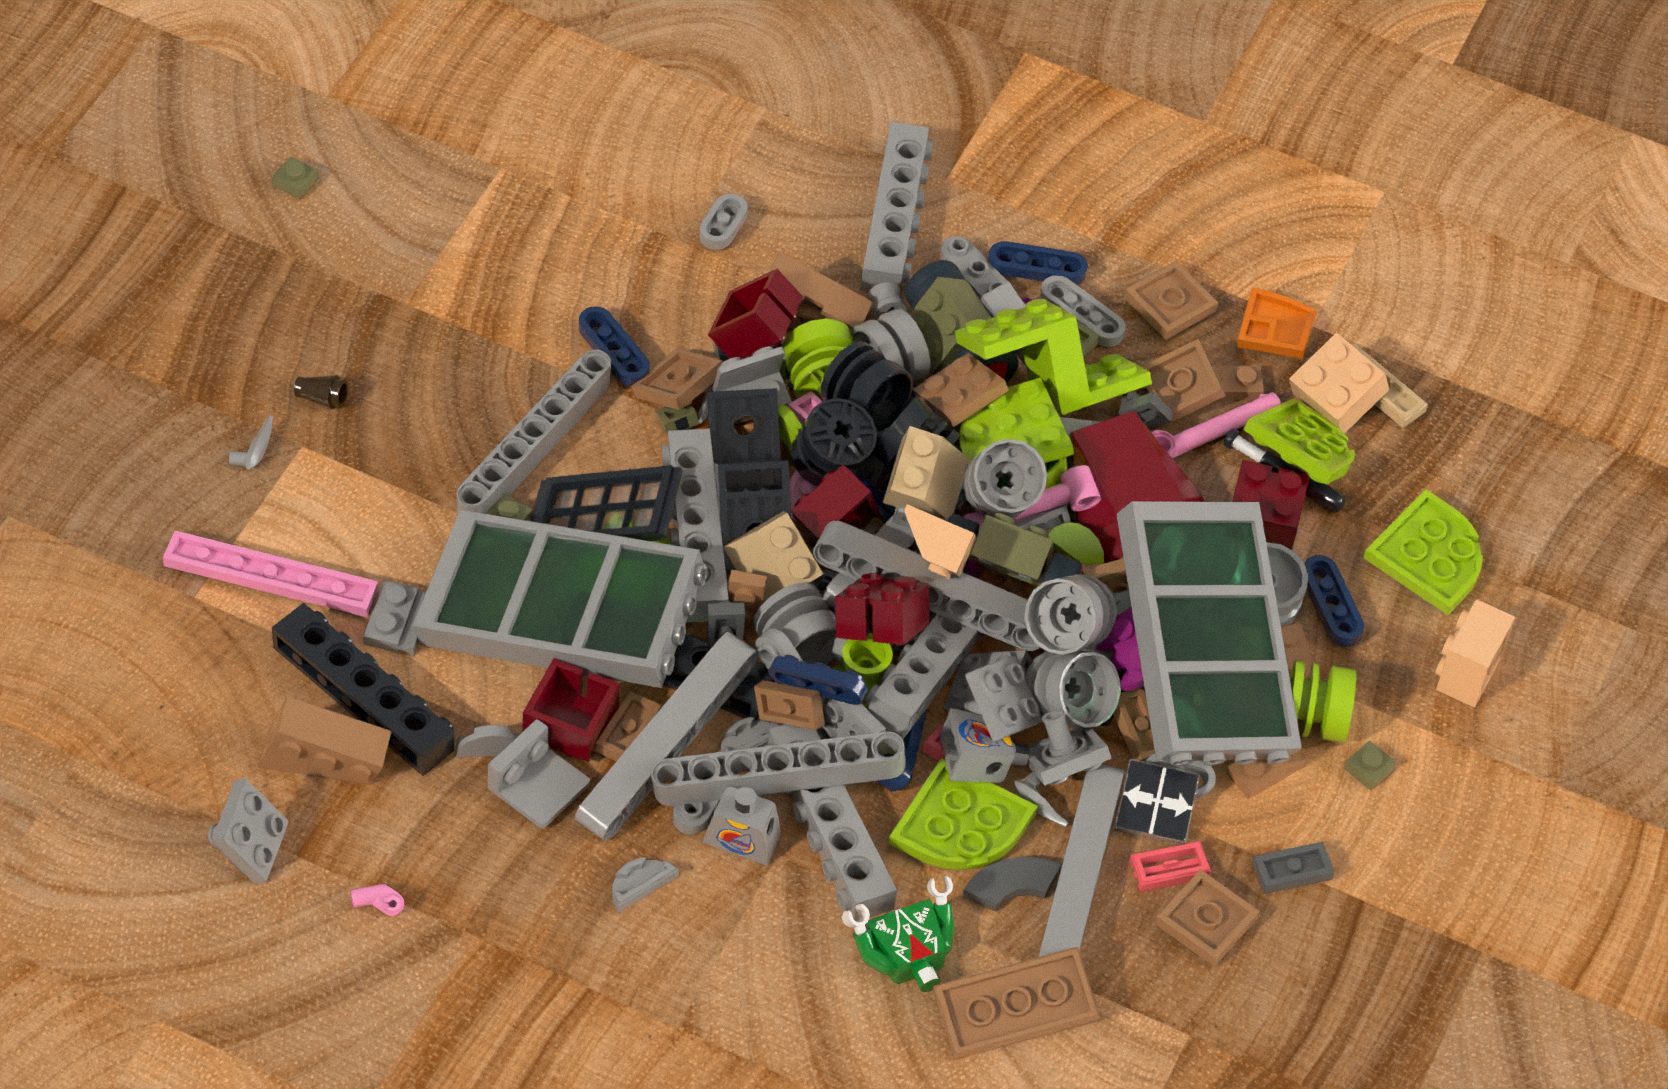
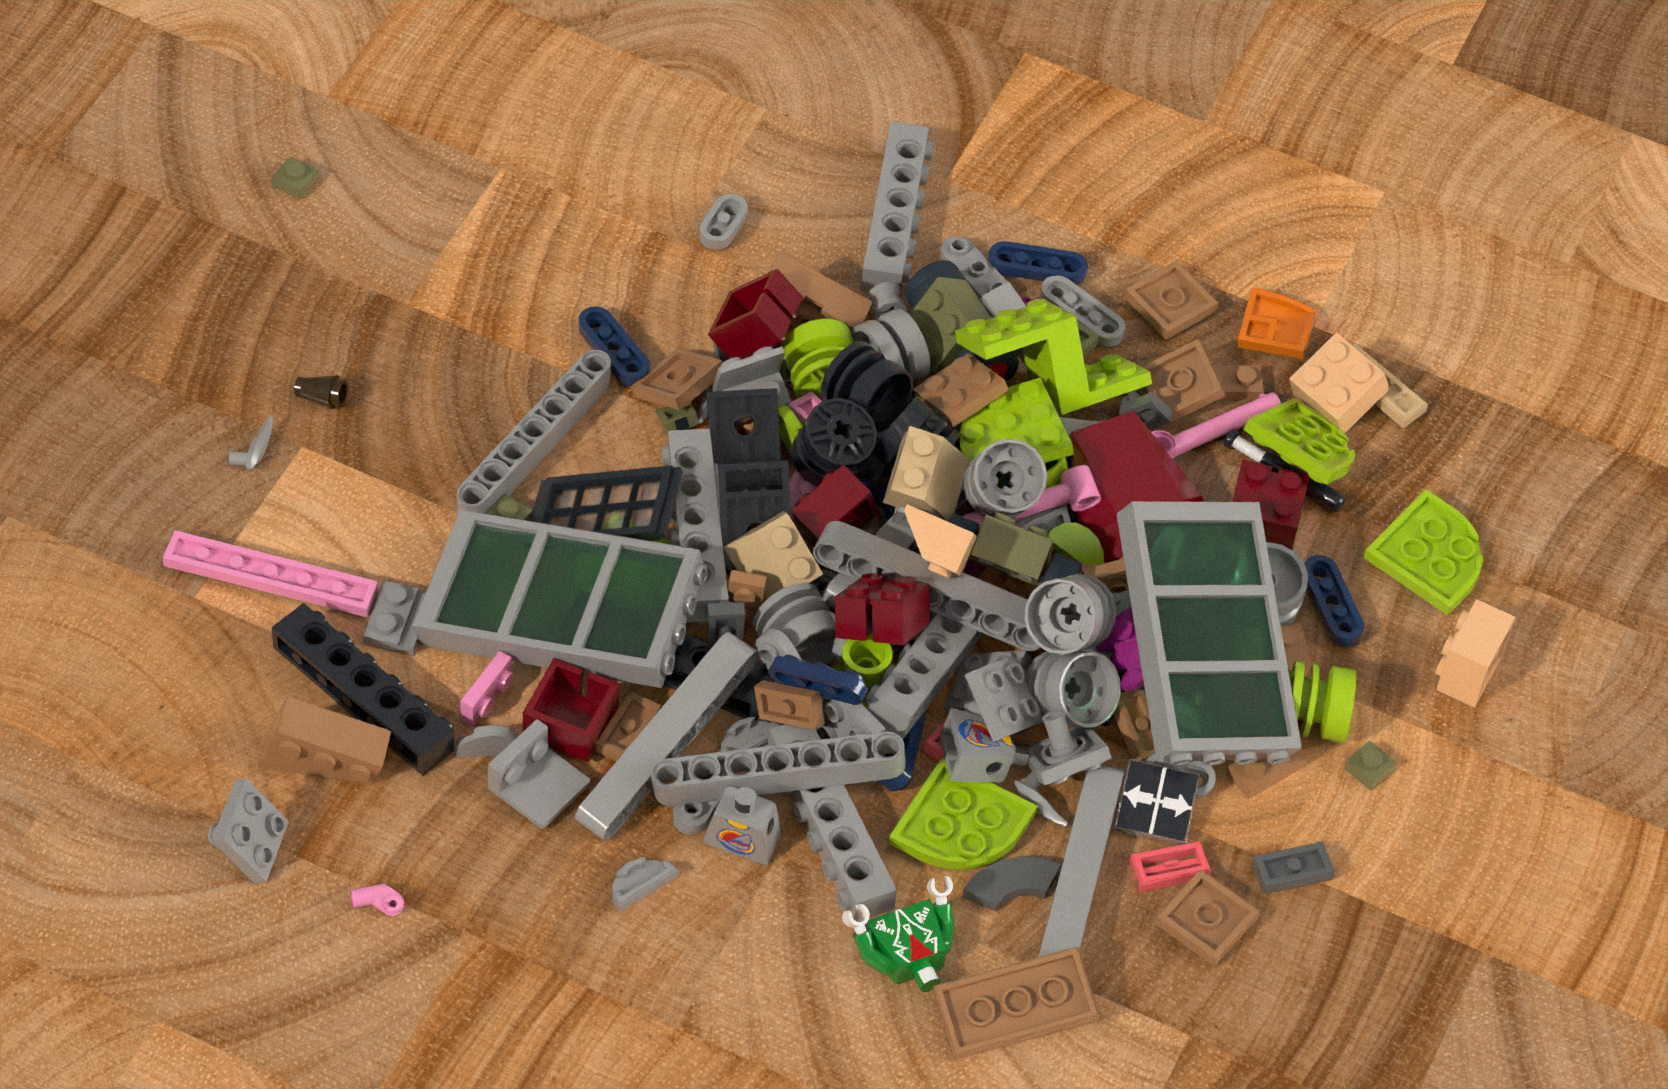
(482, 695): none -> bright pink plate

